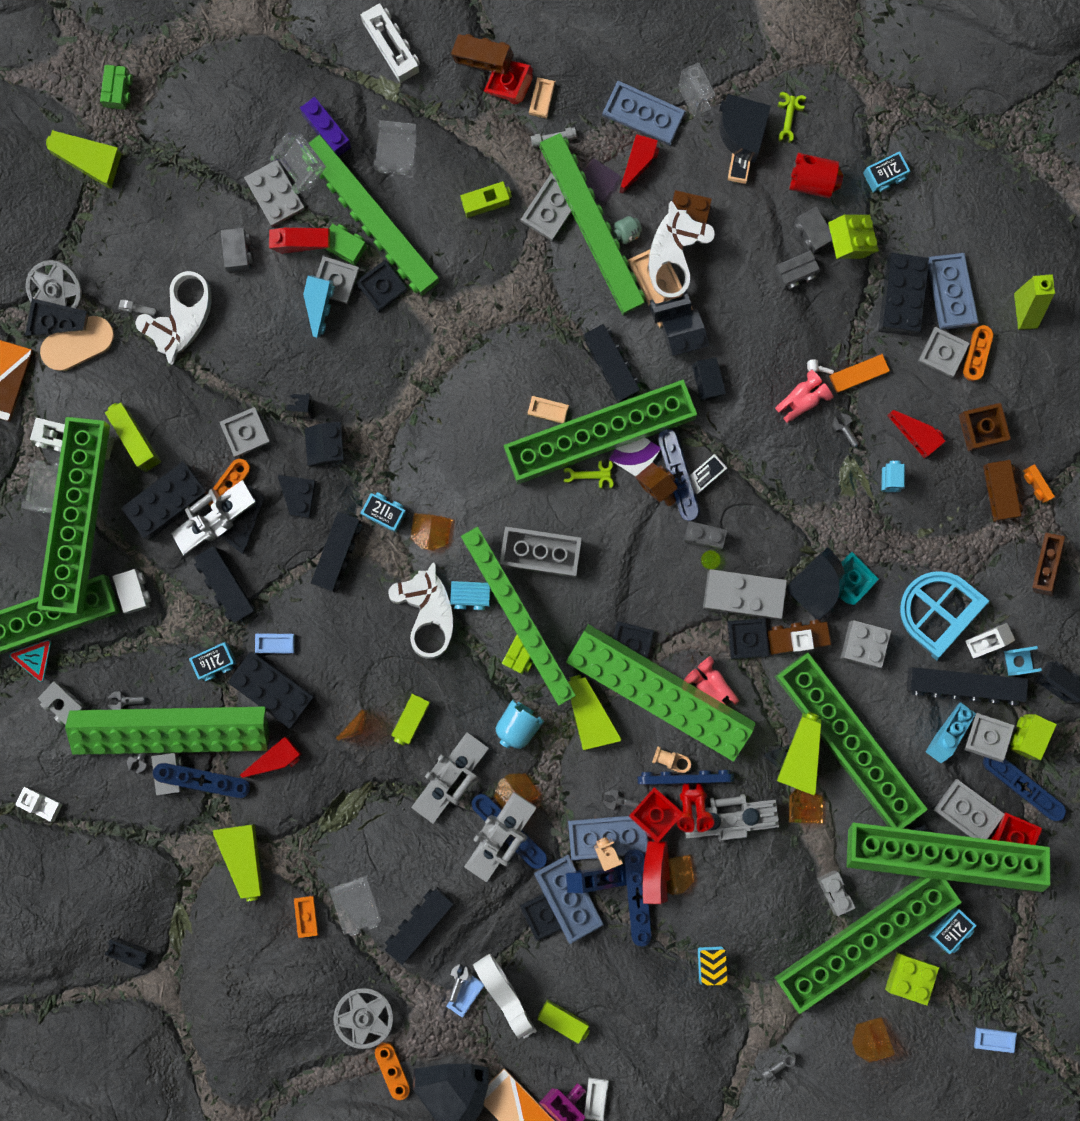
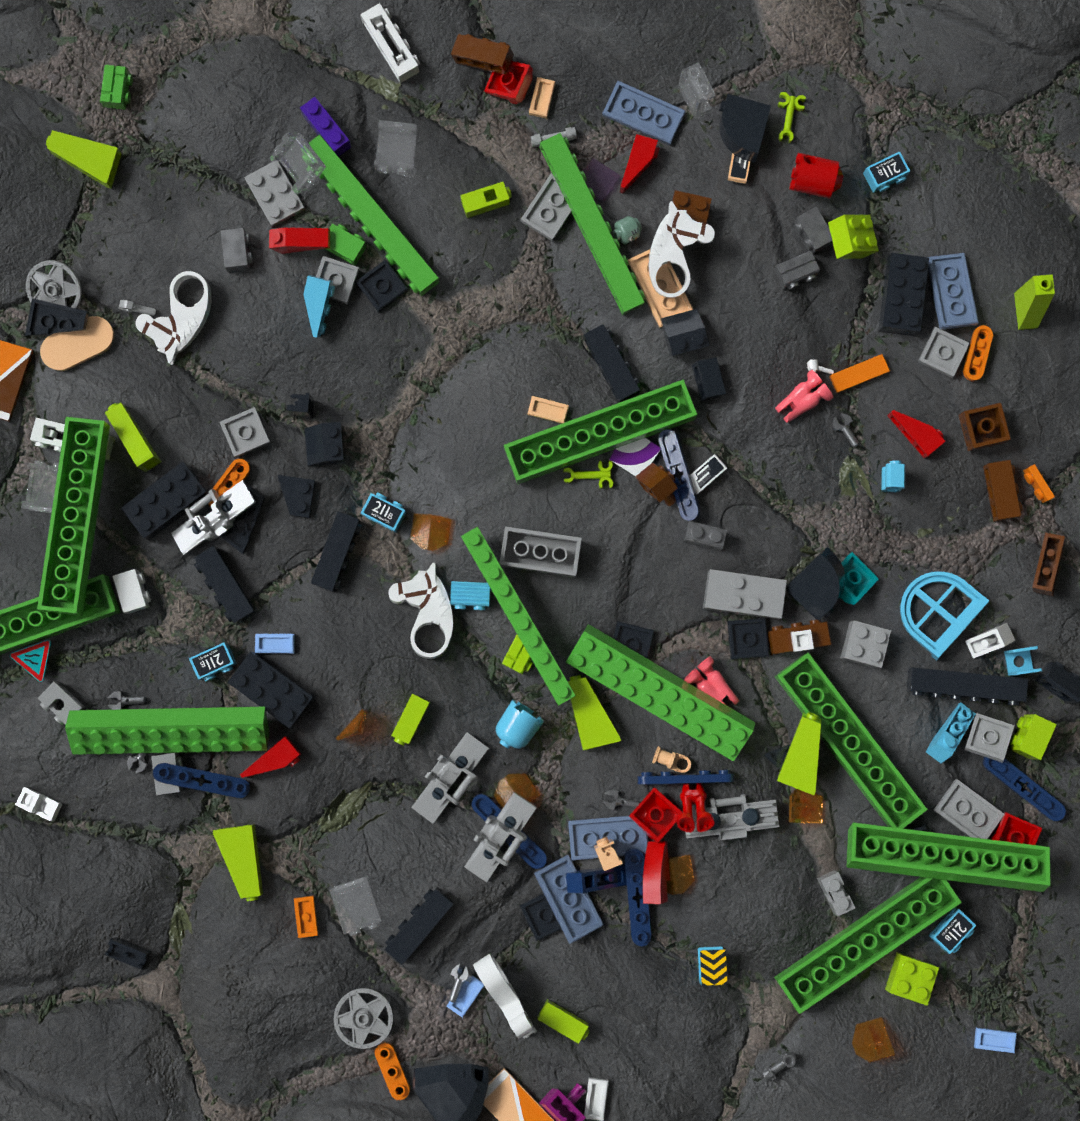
(670, 309): black hinge -> none
(710, 559): clear neon green tile -> none

